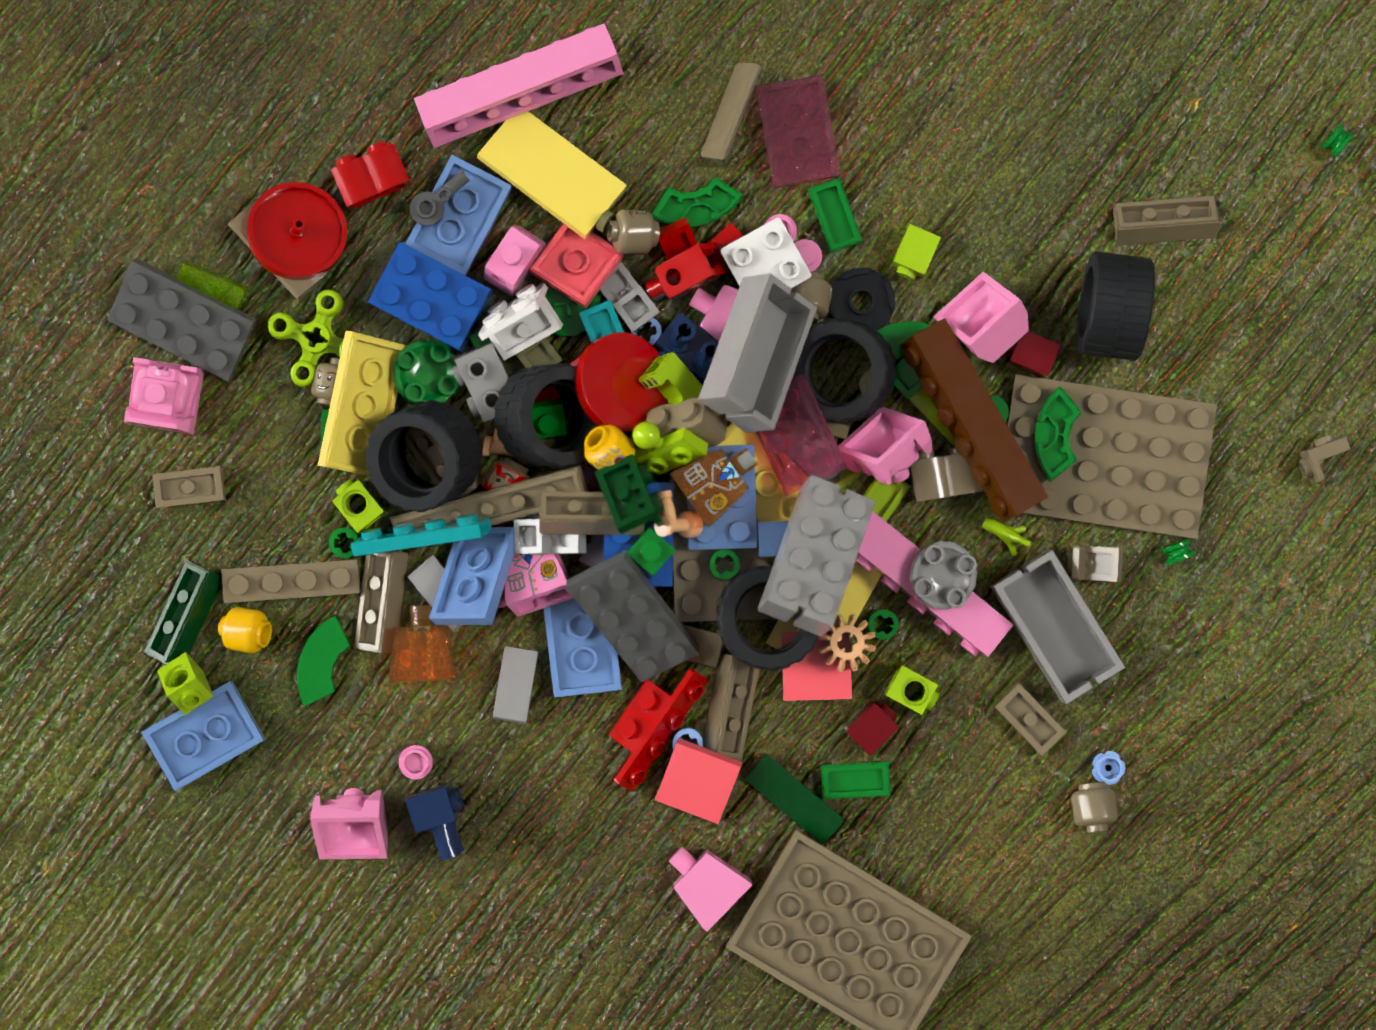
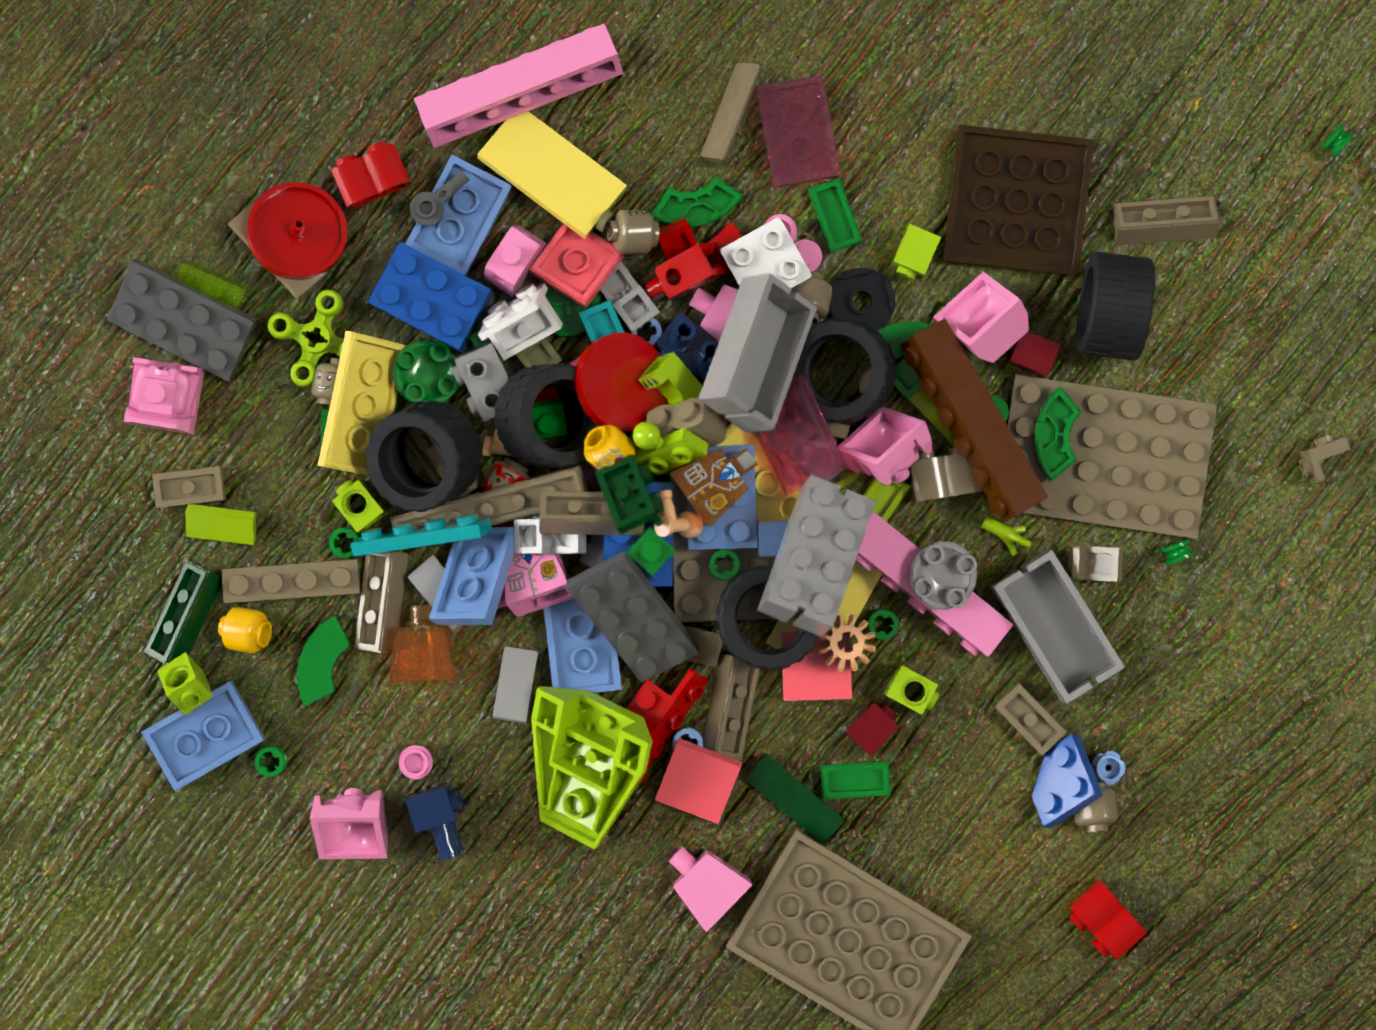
(220, 524): none -> lime tile
(265, 769): none -> green bush
(585, 760): none -> lime wedge
(1018, 200): none -> dark brown plate
(1064, 782): none -> plate
(1106, 919): none -> red brick

